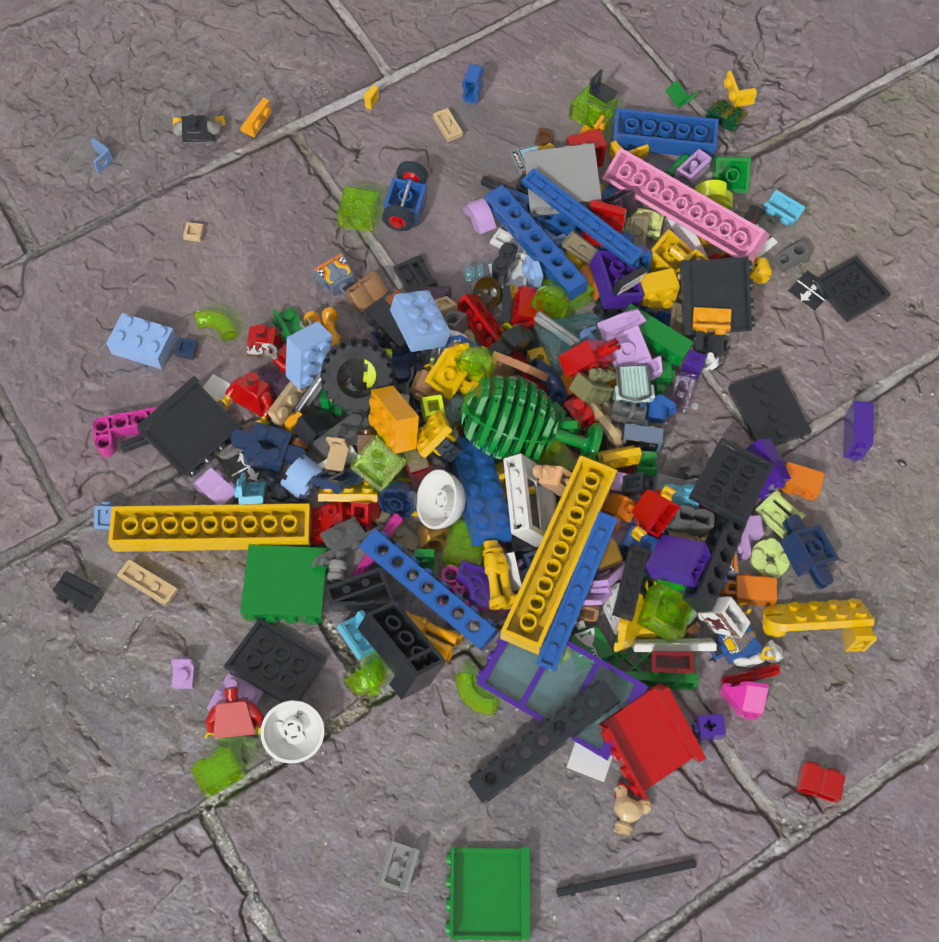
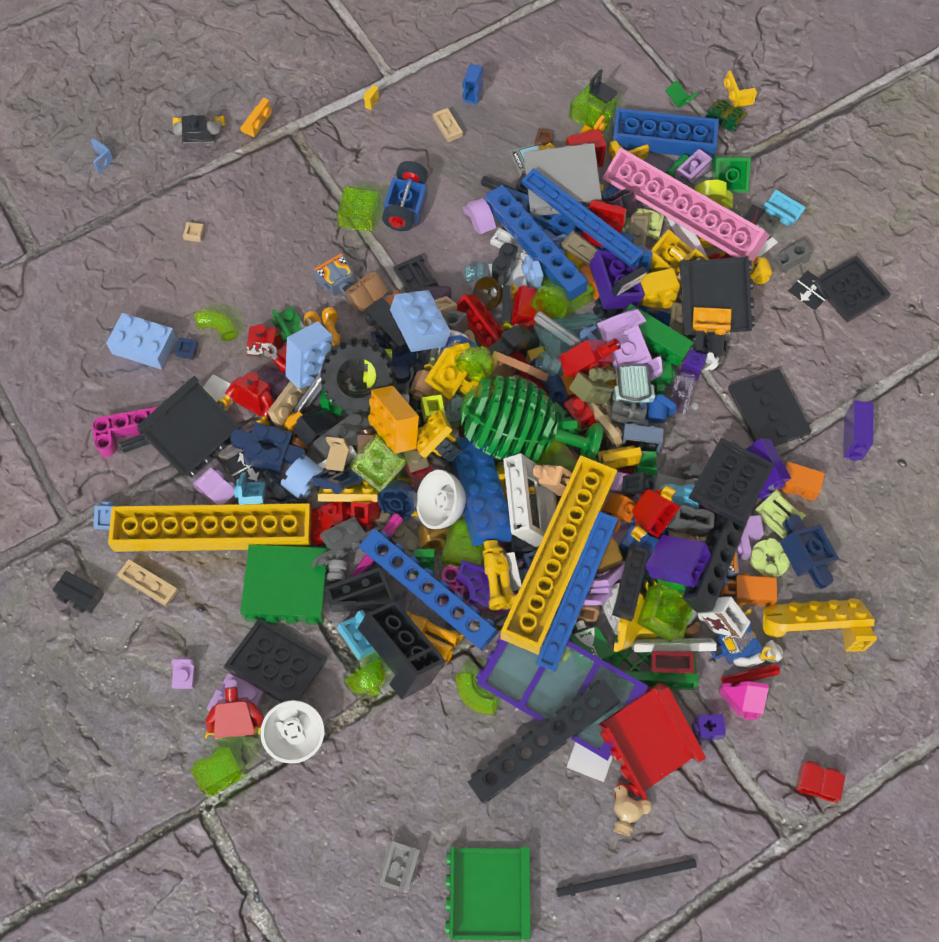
(548, 364): none -> clear light blue wheel

